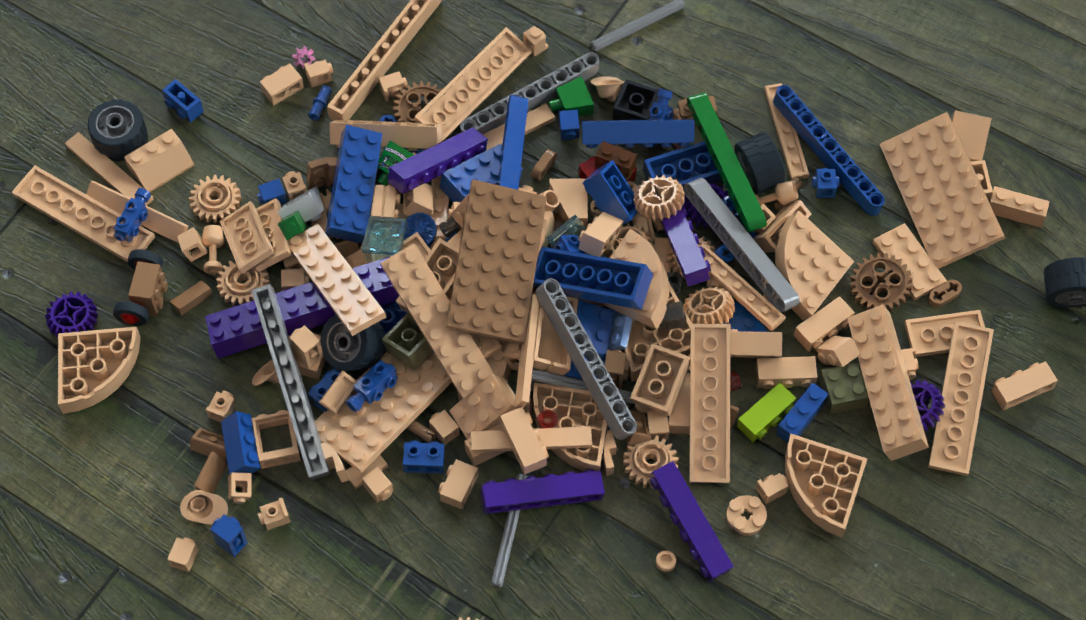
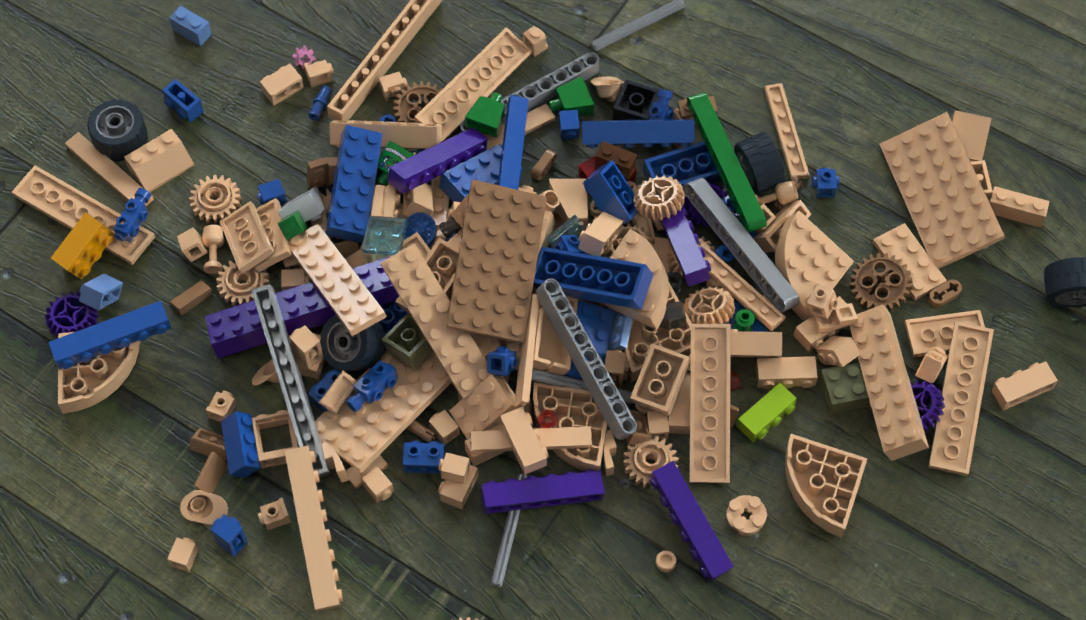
(83, 246): none -> light orange brick
(100, 291): none -> medium blue brick
(109, 335): none -> blue brick
(145, 289): brick -> none
(155, 220): light nougat tile -> none
(190, 26): none -> medium blue brick
(240, 480): light nougat brick -> none
(294, 184): light nougat brick -> none
(312, 528): none -> light nougat brick
(454, 467): none -> light nougat brick
(486, 115): none -> green torso
(501, 361): none -> blue brick
(744, 320): none -> green brick
(772, 487): light nougat brick -> none
(802, 412): blue brick -> none
(822, 301): none -> light nougat brick
(835, 157): blue beam -> none
(839, 318): none -> light nougat slope
(910, 362): light nougat brick -> none
(932, 364): none -> light nougat brick

